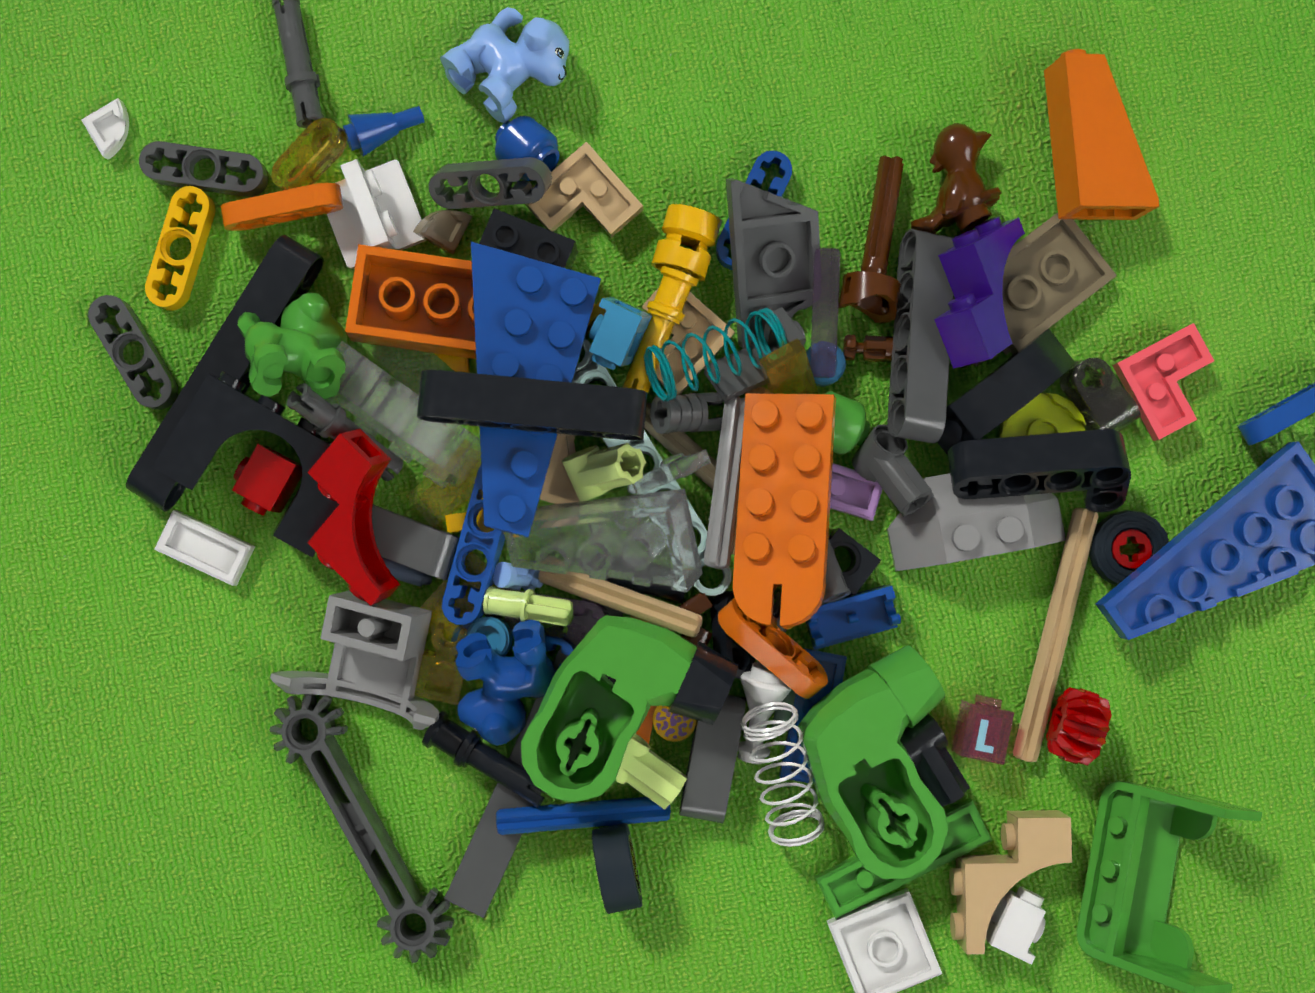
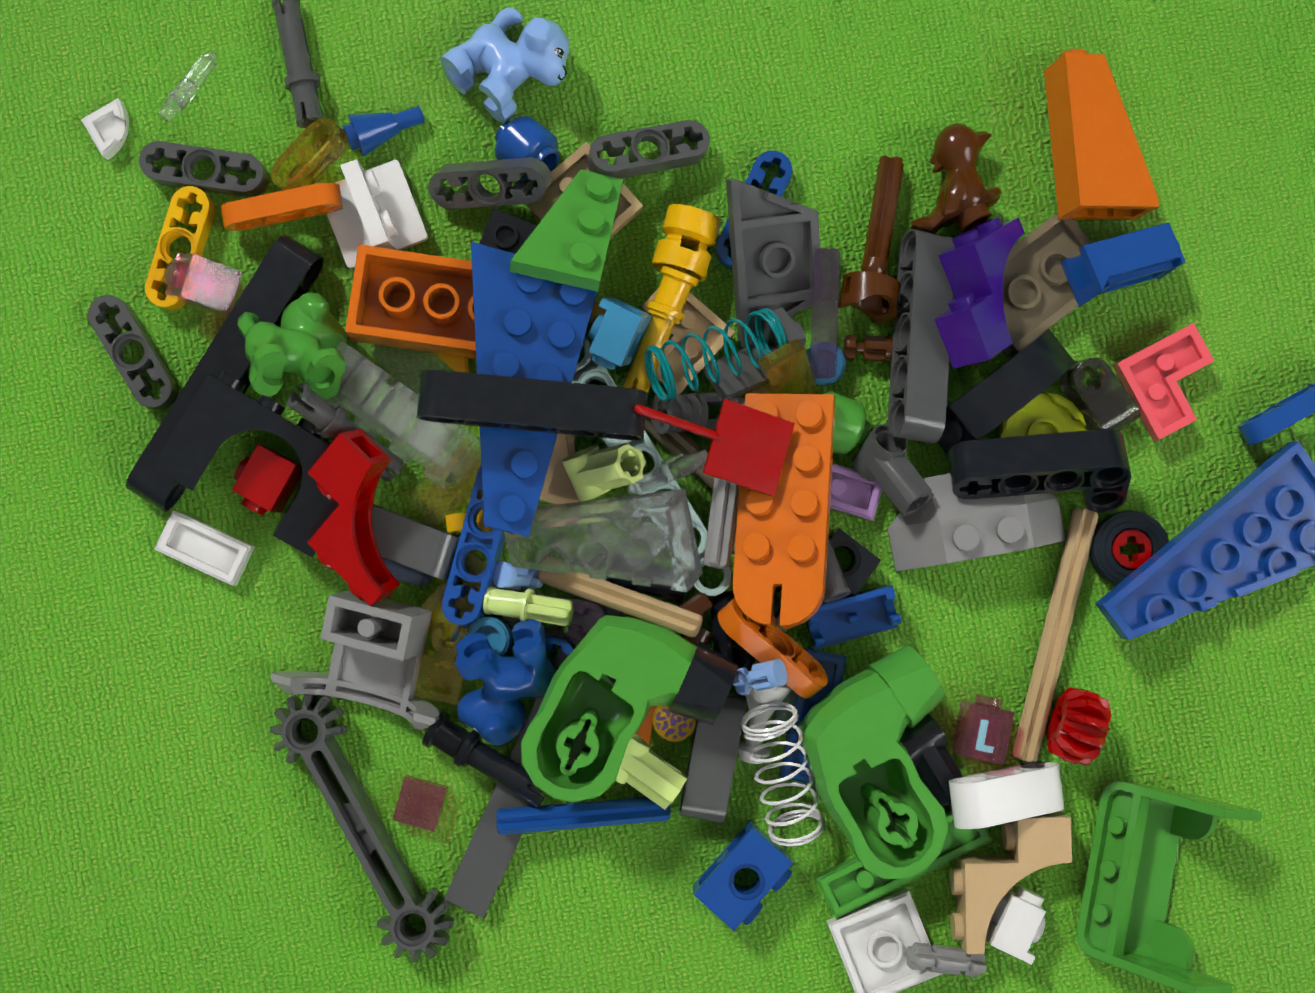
(188, 86): none -> clear piece
(202, 282): none -> clear pink brick
(420, 803): none -> clear pink tile
(444, 228): dark tan tile -> none
(574, 234): none -> bright green wing
(616, 868): black wheel -> none
(662, 136): none -> dark grey beam
(744, 447): none -> red piece
(751, 850): none -> blue brick
(762, 677): none -> light blue piece
(944, 960): none -> light grey axle
(1006, 795): none -> white beam
(1123, 262): none -> blue window

